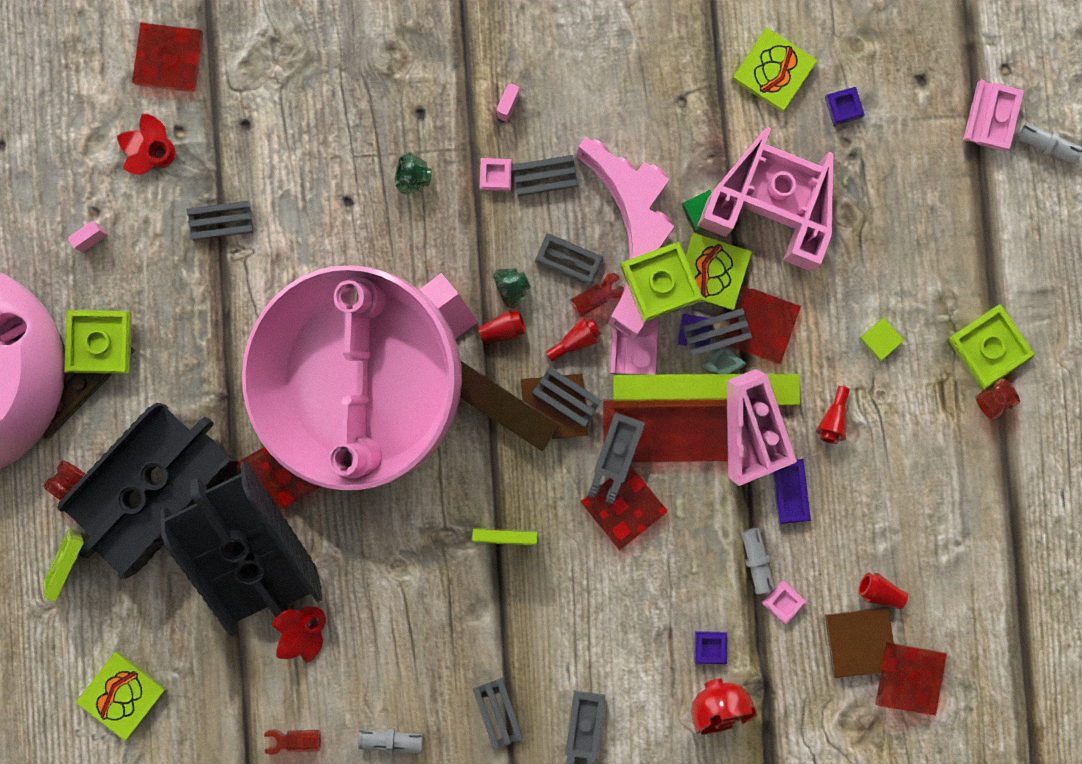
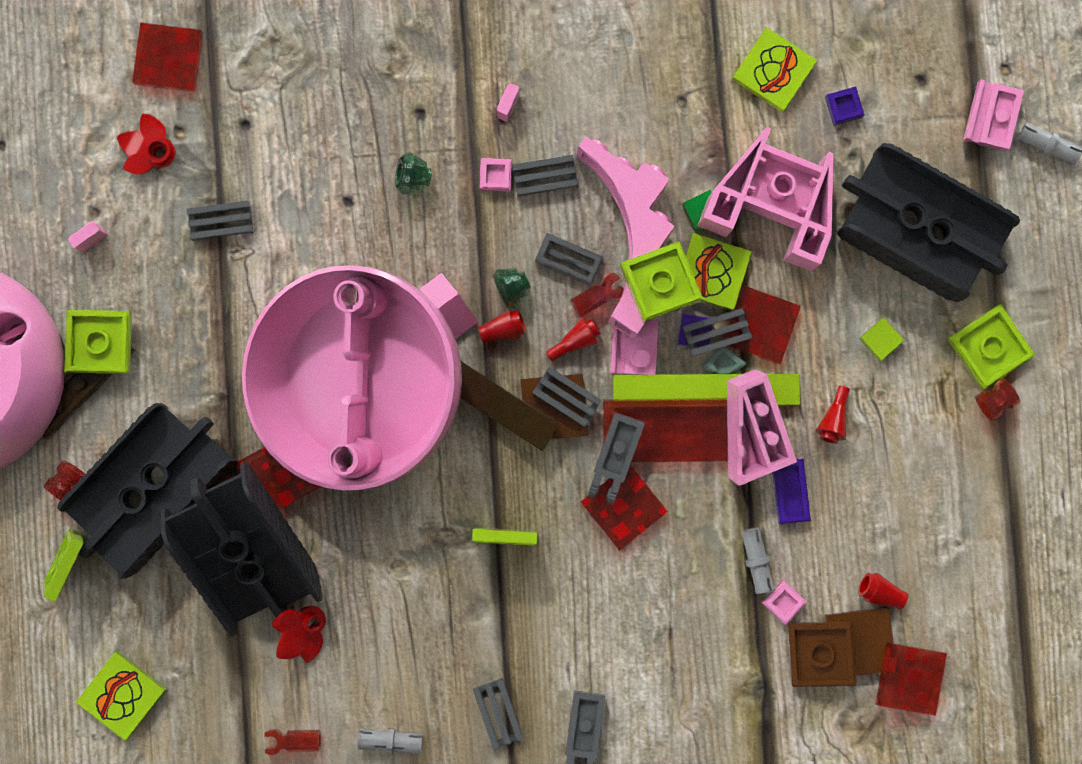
(710, 647): dark purple tile -> none
(721, 707): red cylinder -> none
(822, 654): none -> reddish brown tile
(970, 223): none -> black piece

